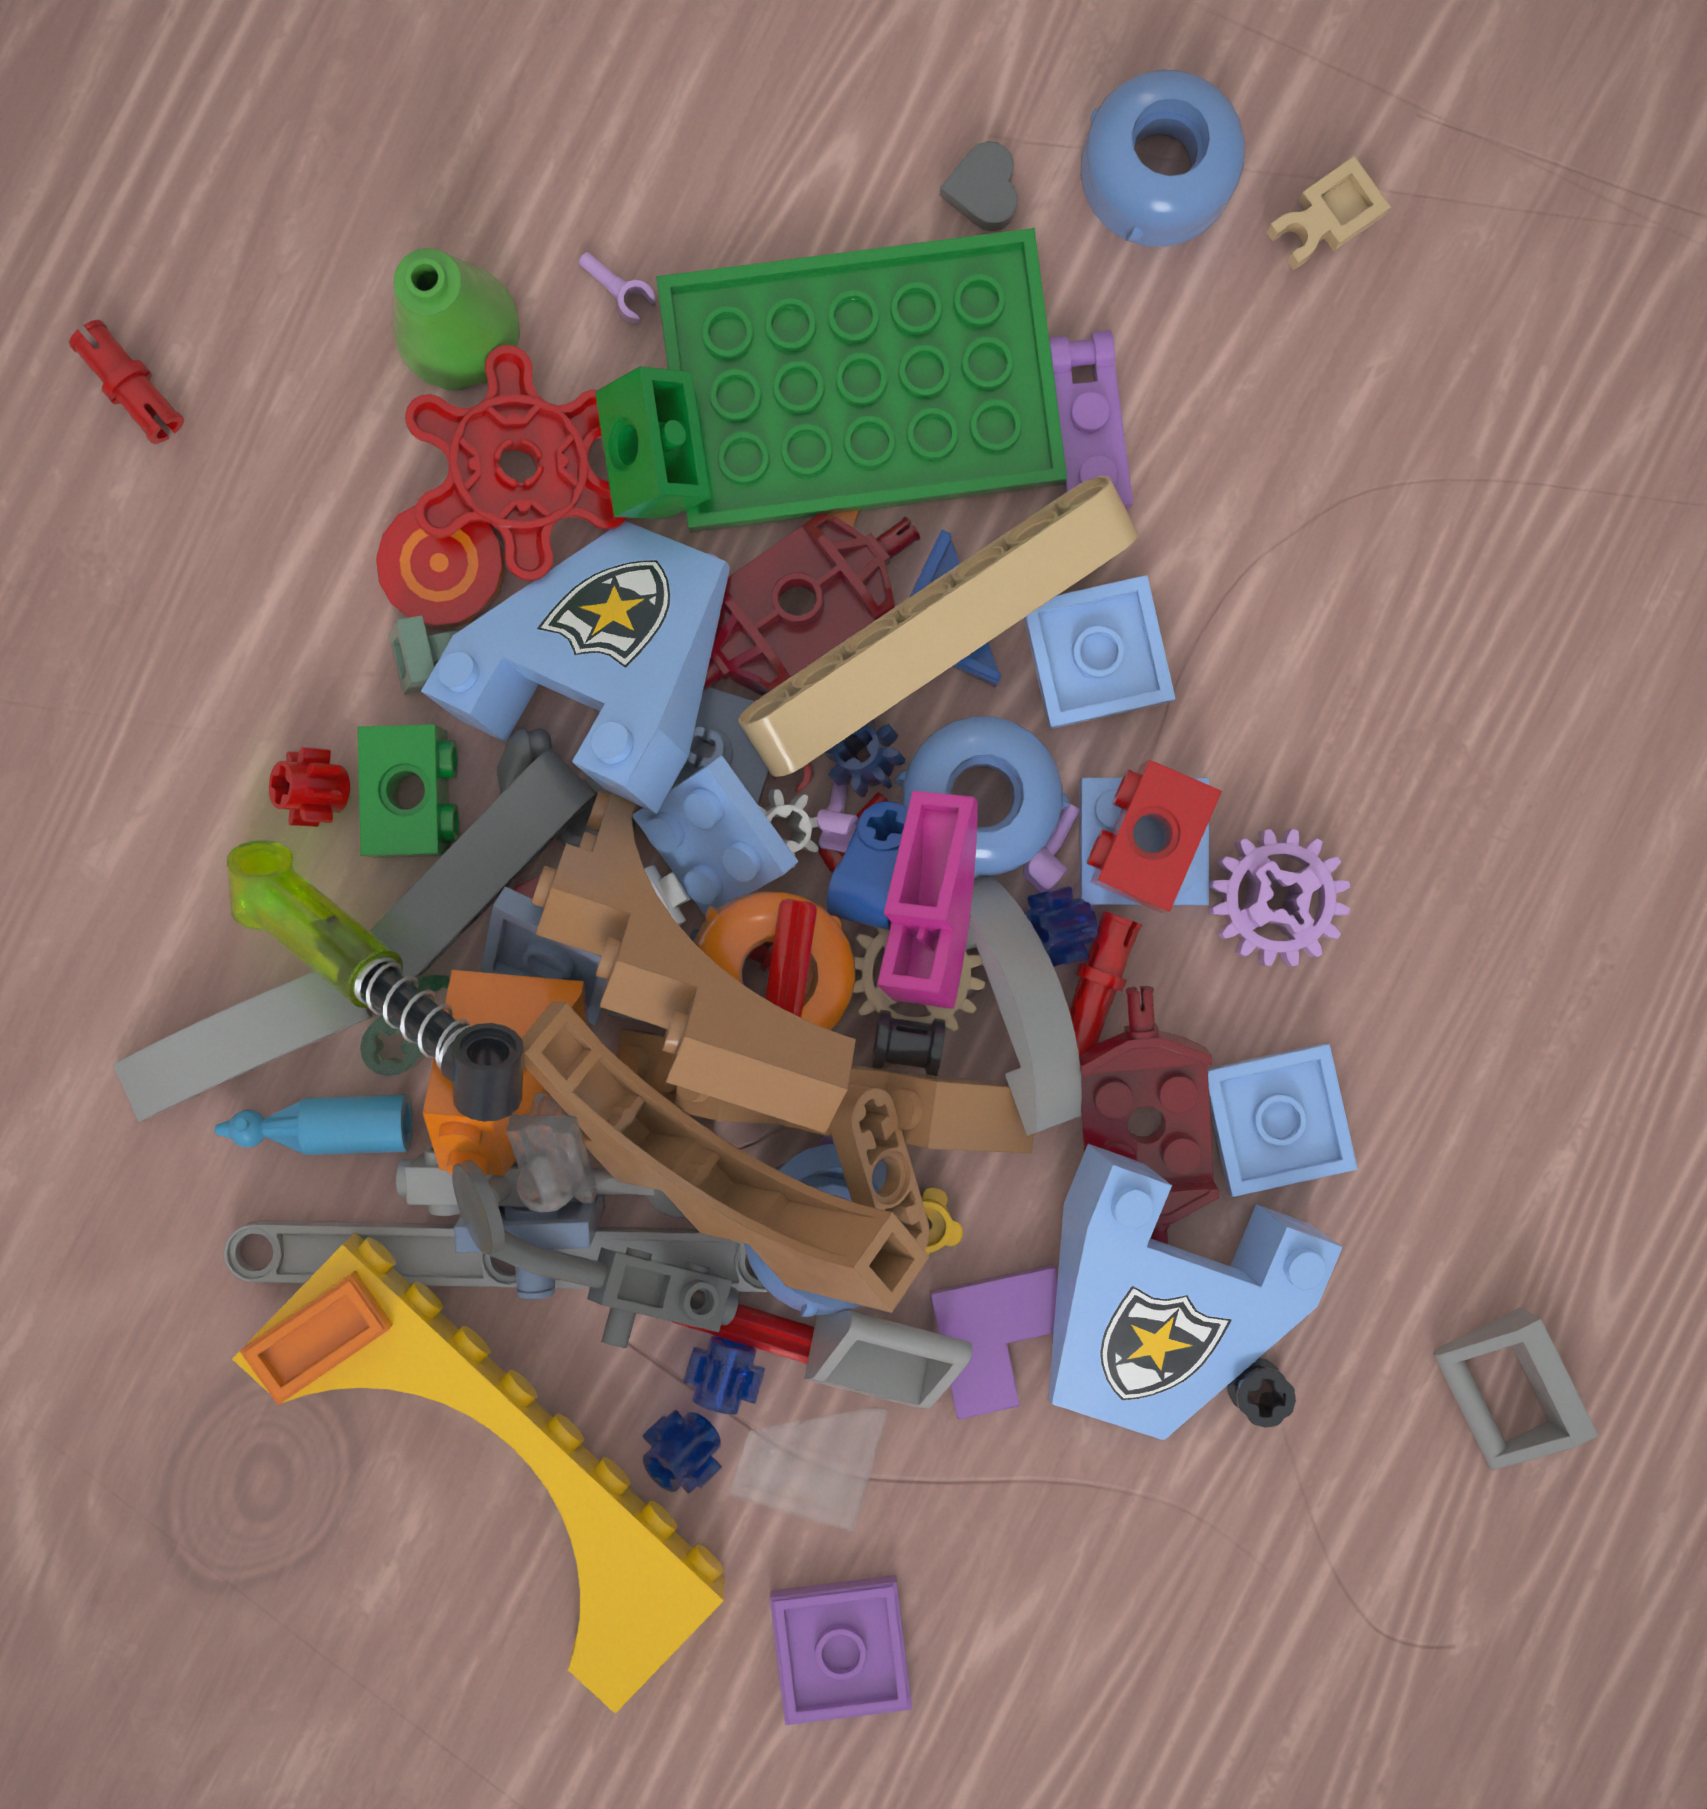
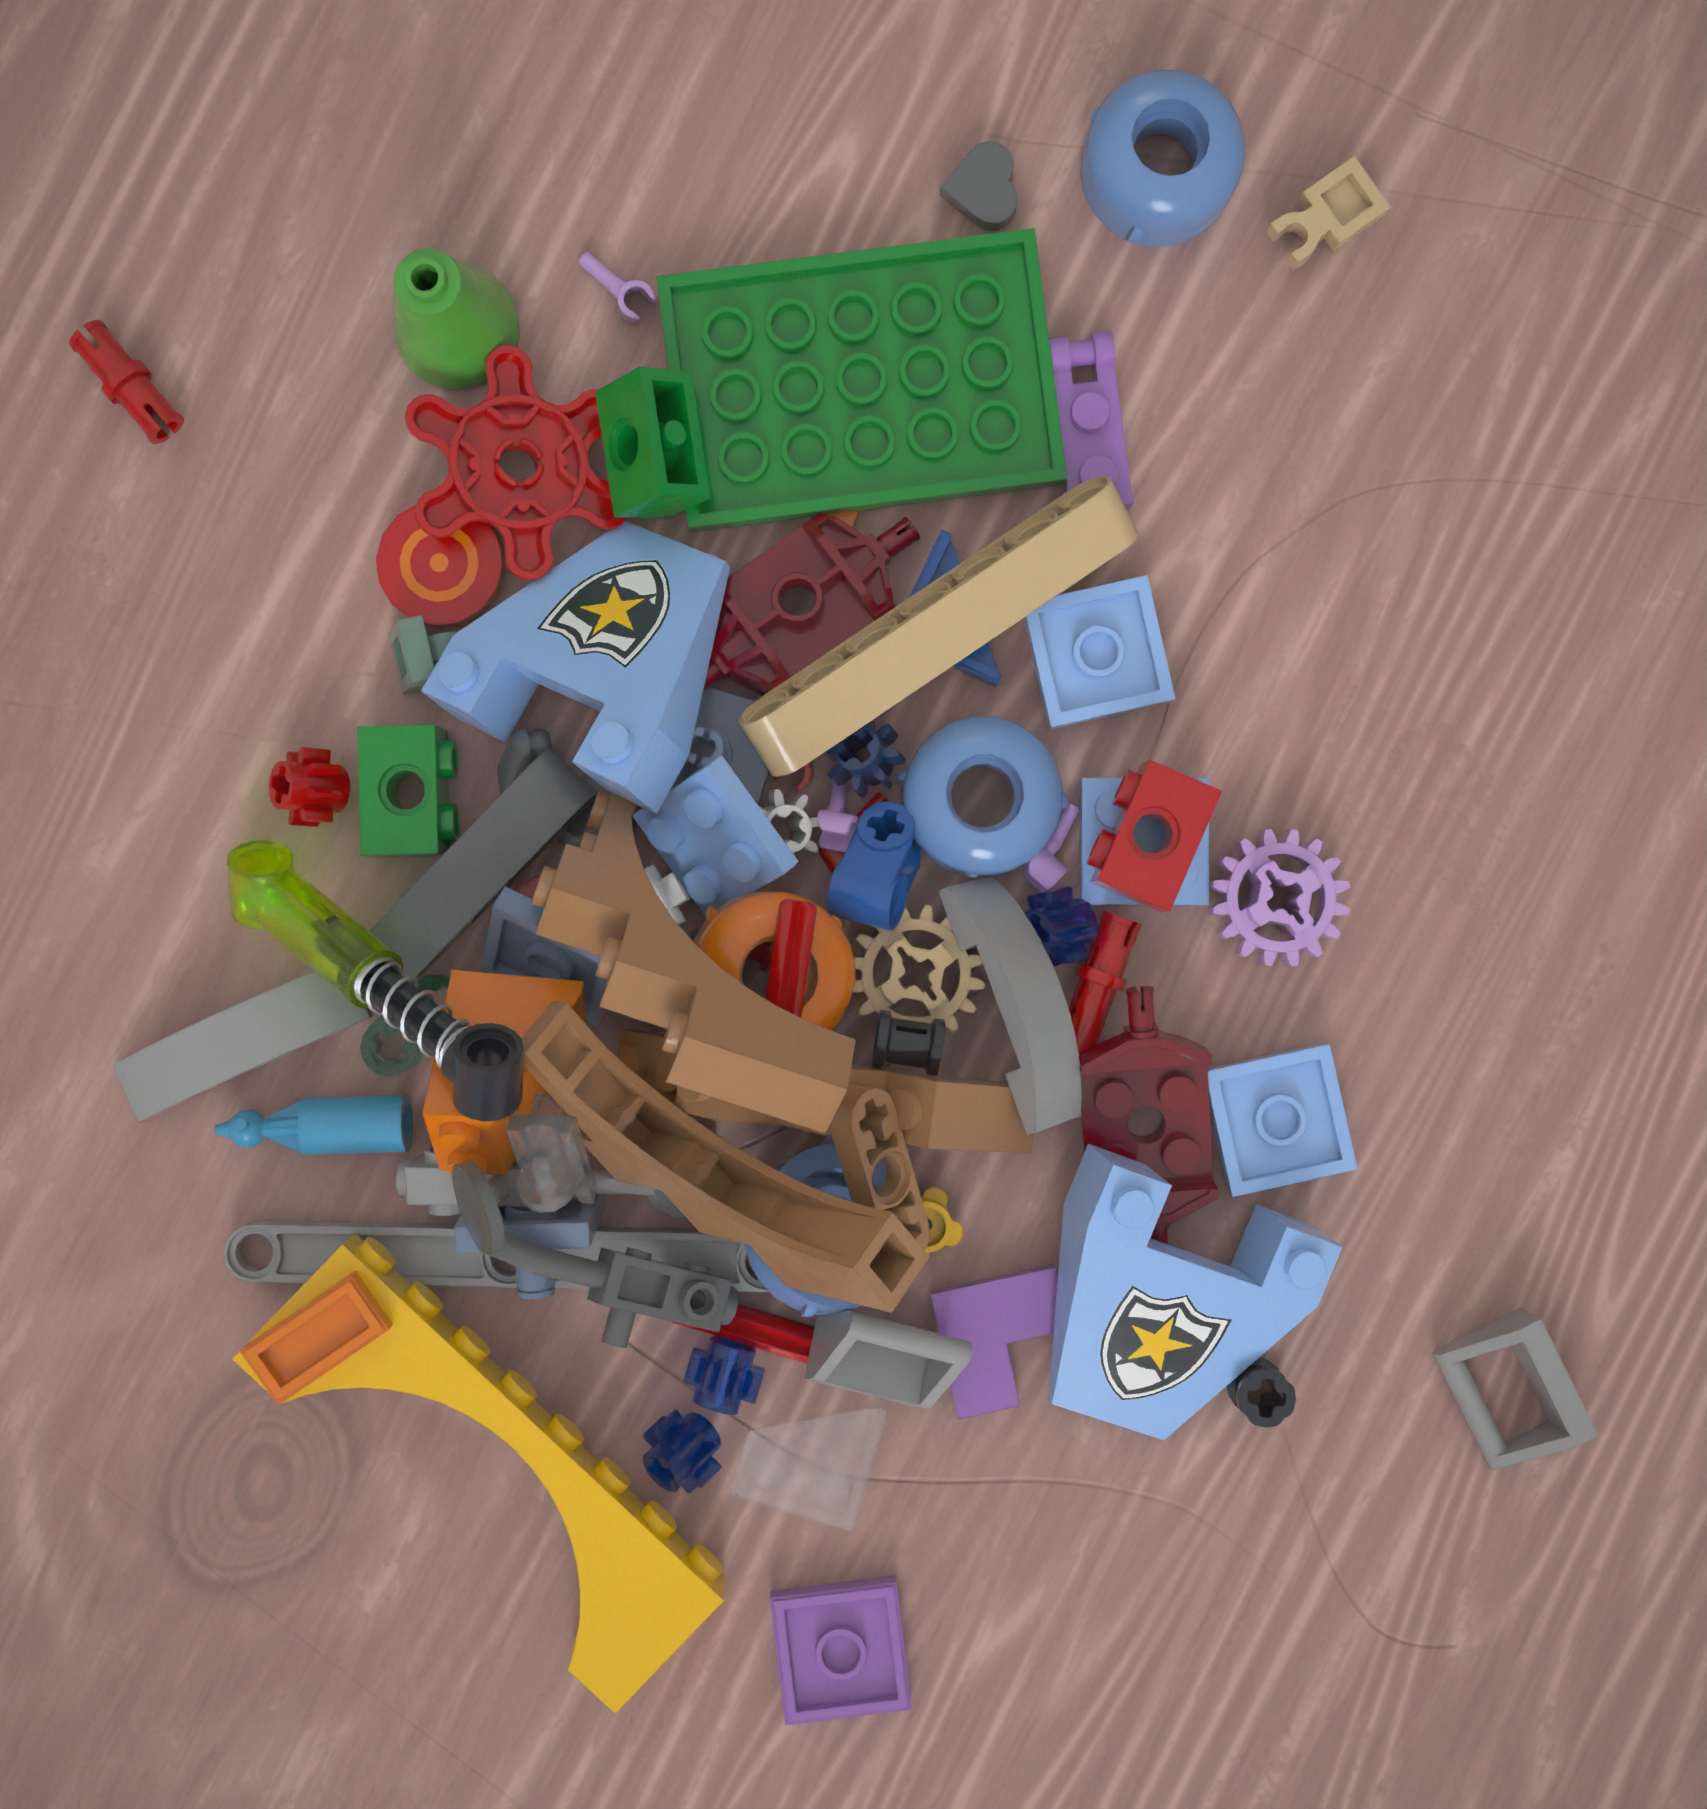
(930, 900): dark pink slope -> none

